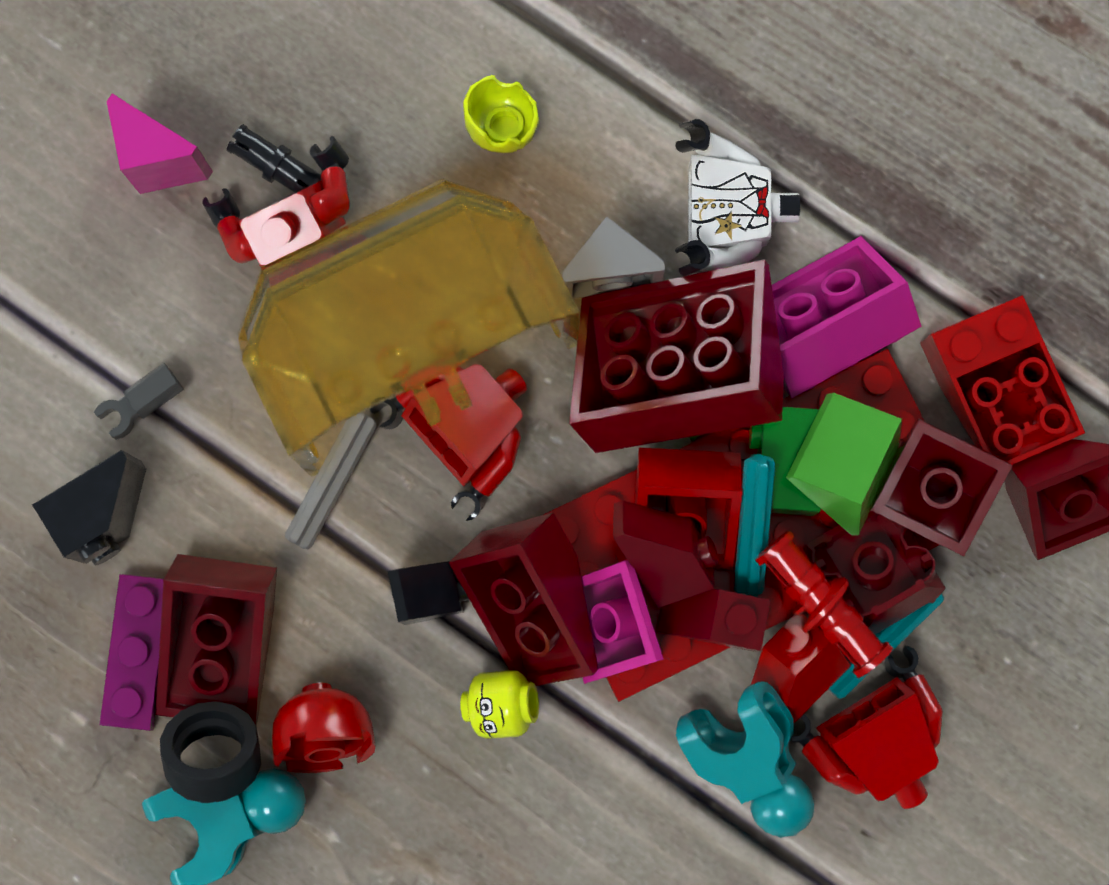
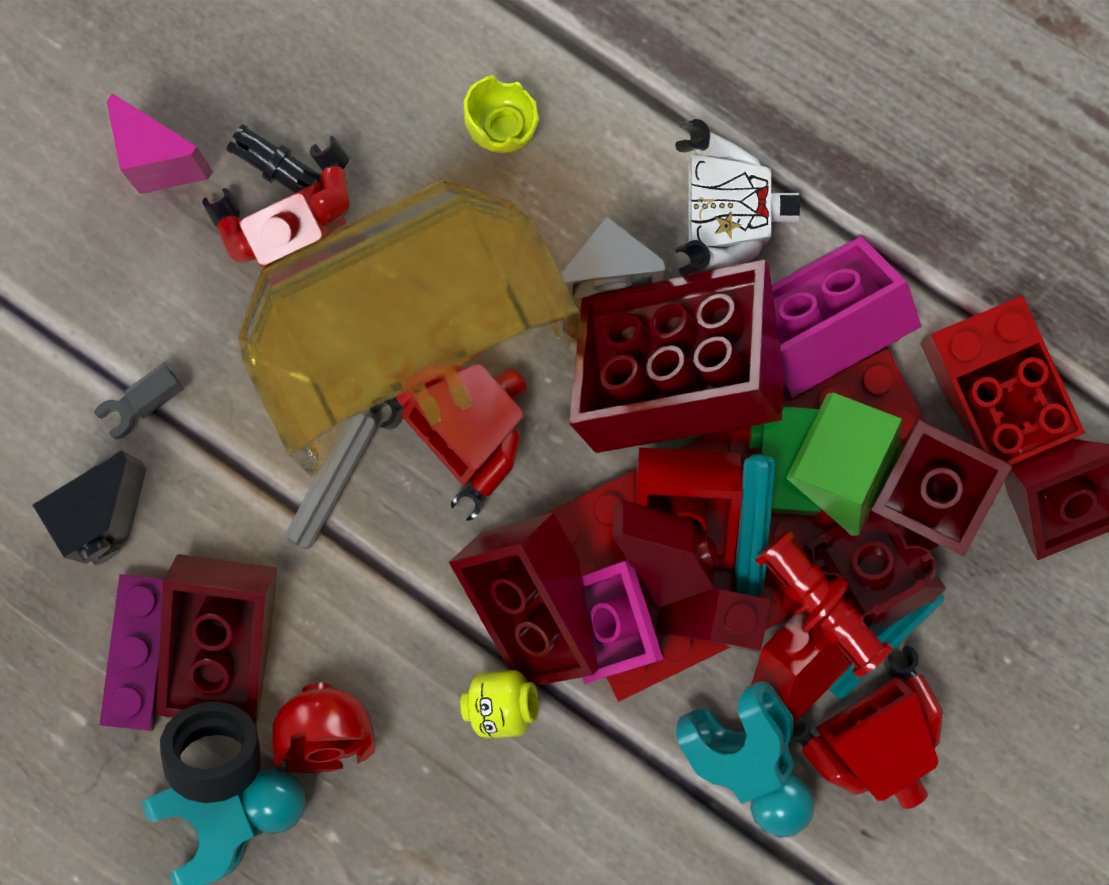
(426, 592): black slope -> none

